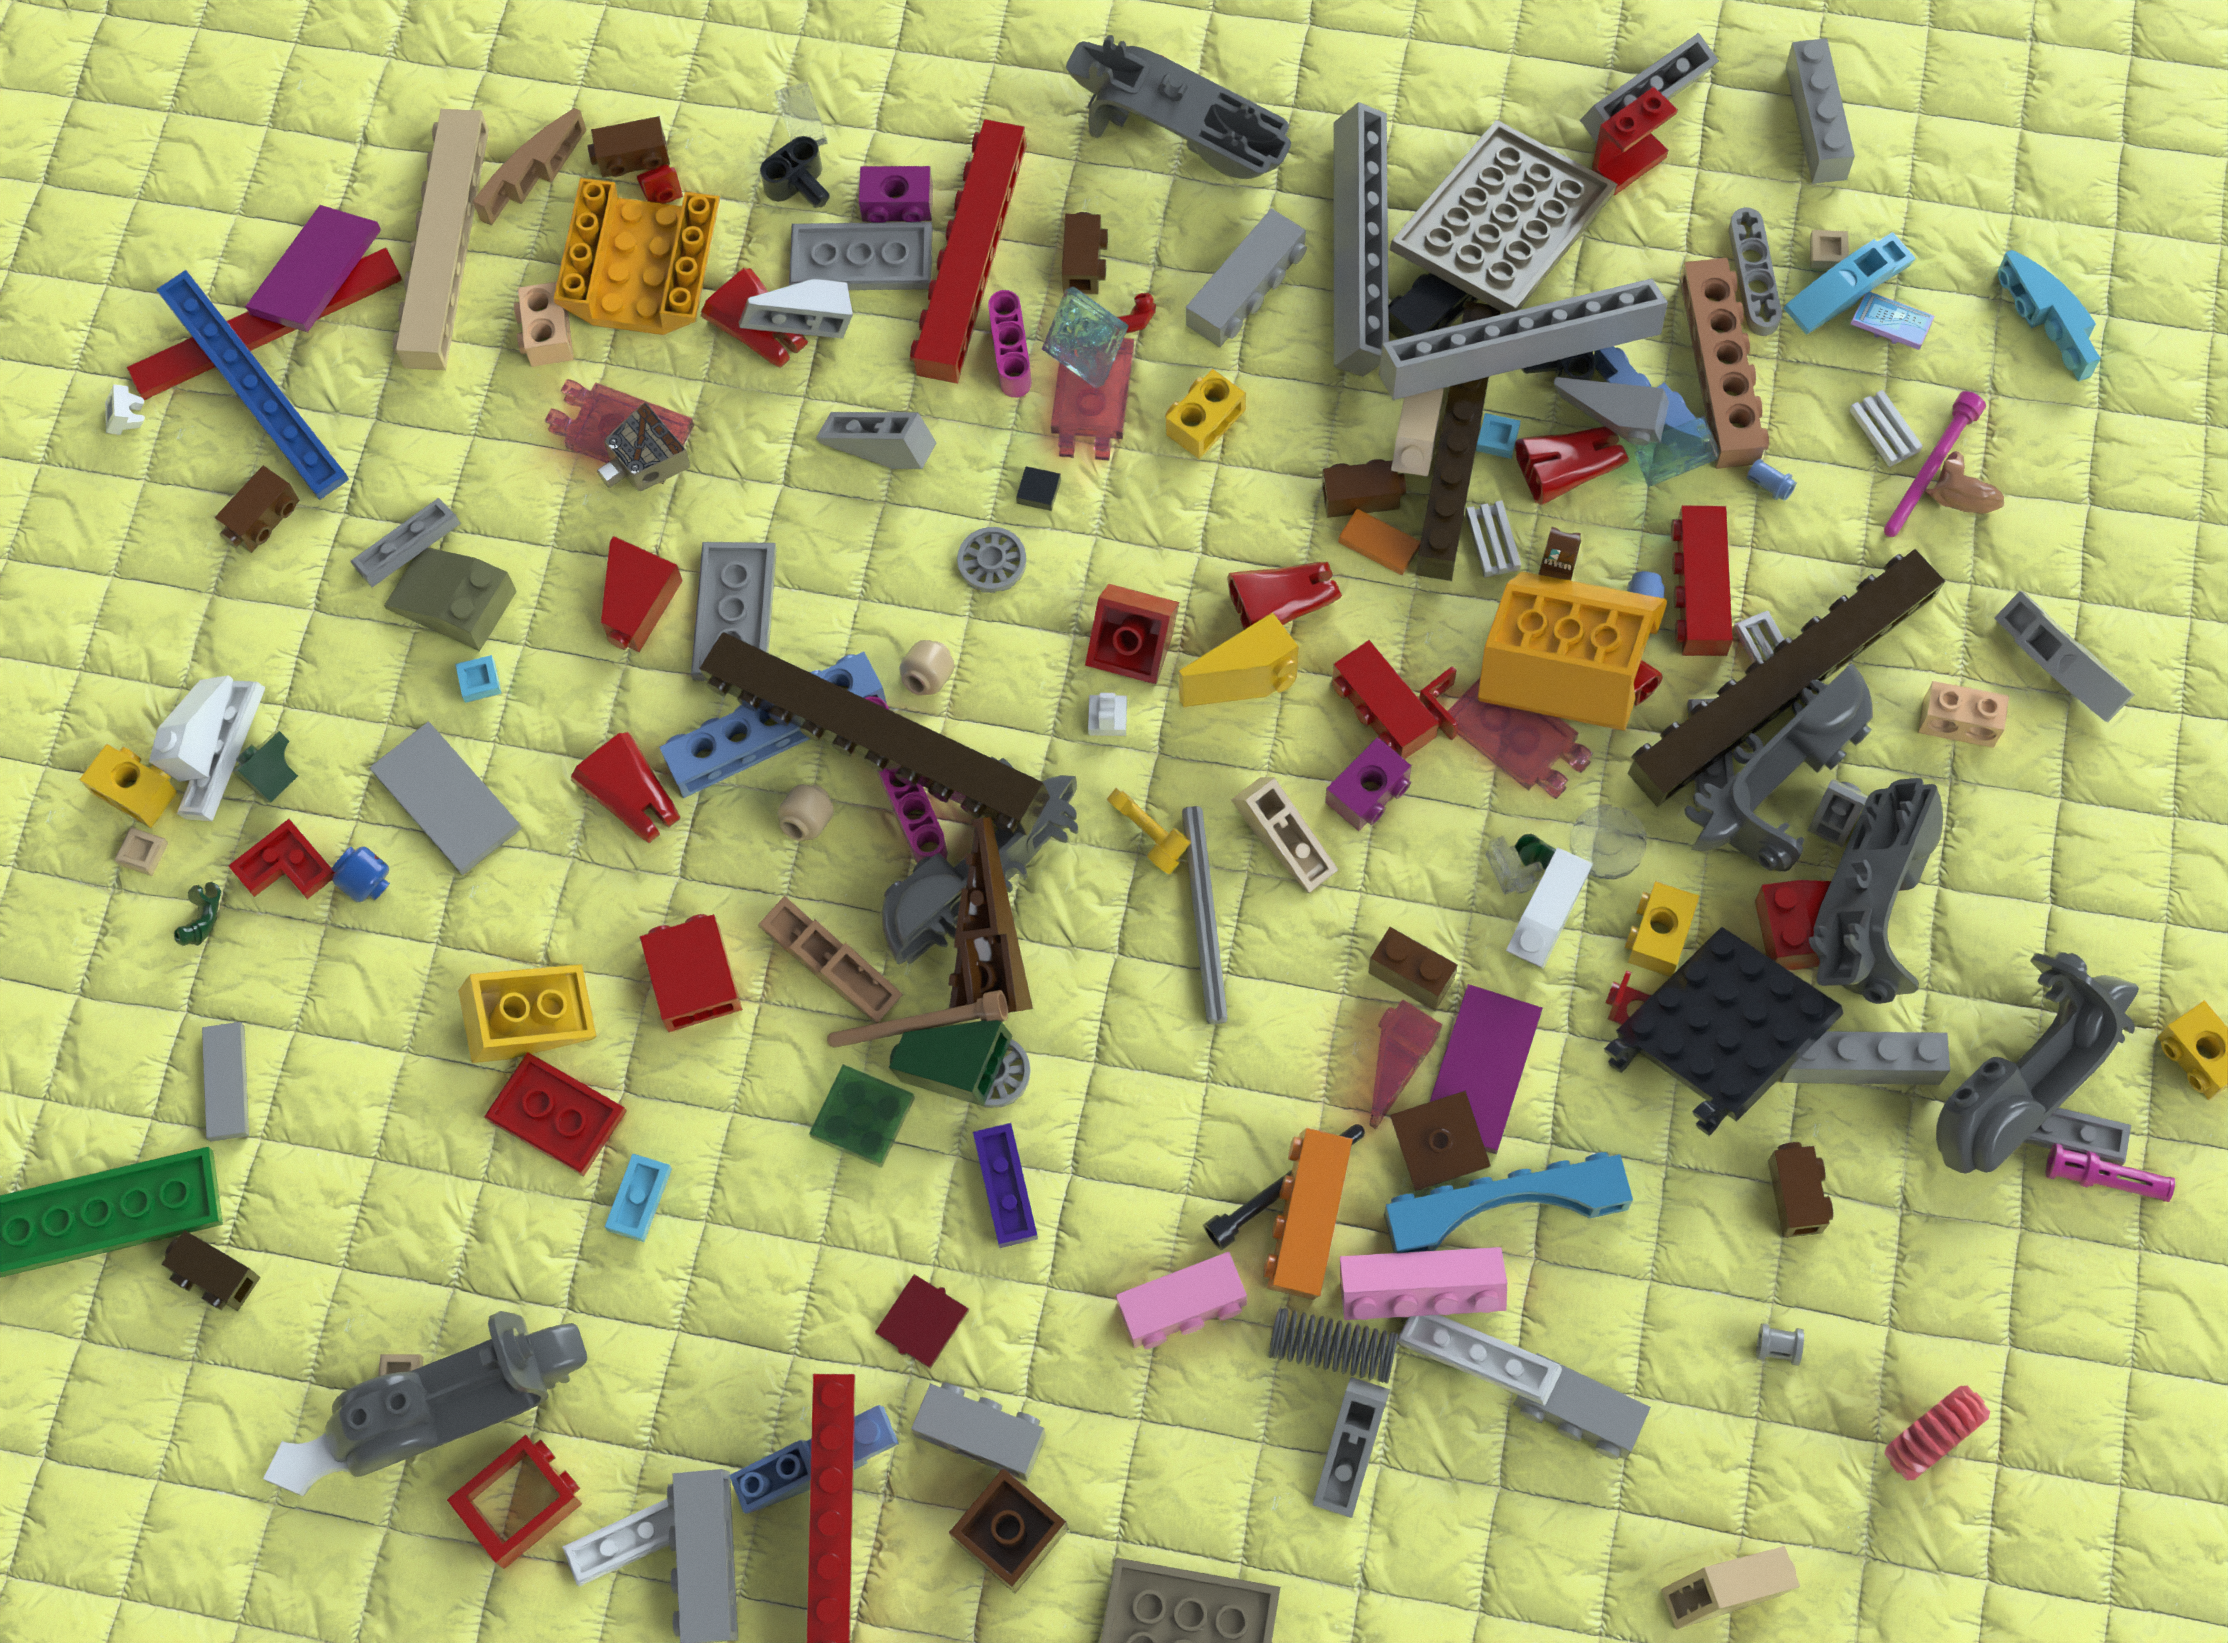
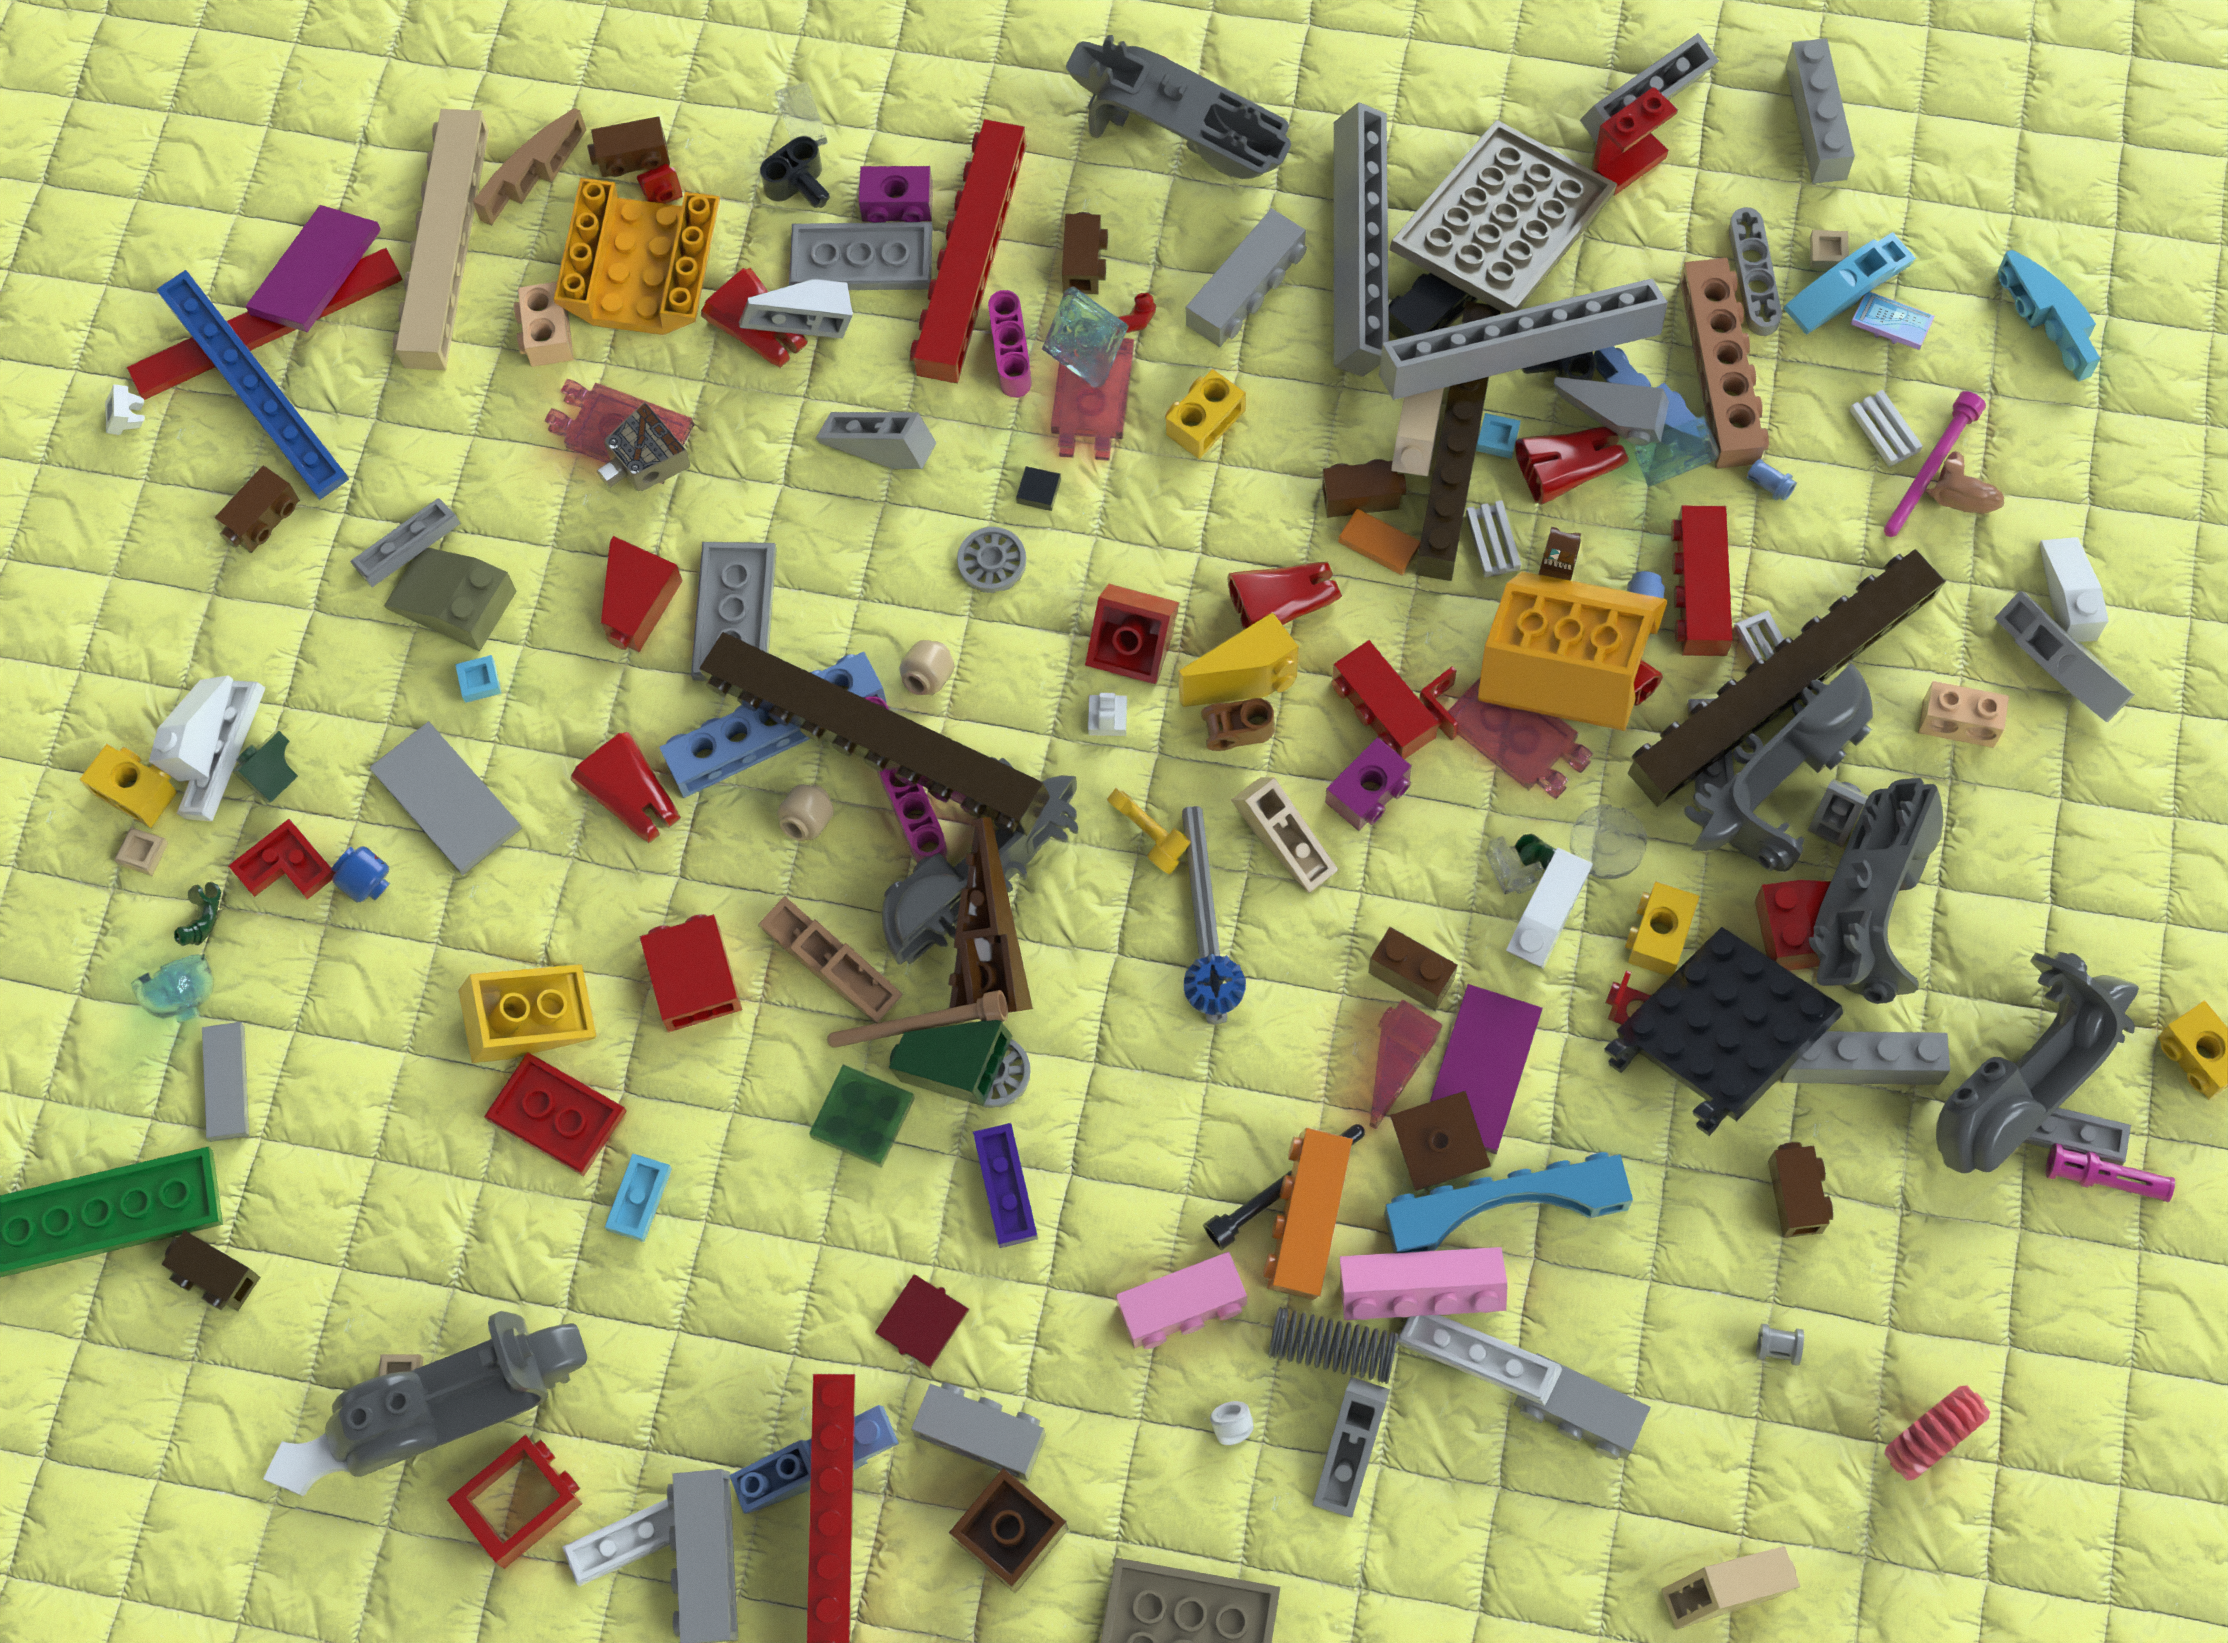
(176, 988): none -> clear light blue cylinder
(1202, 997): none -> blue gear
(1232, 1422): none -> white tile
(1235, 723): none -> dark orange piece
(2073, 589): none -> white slope

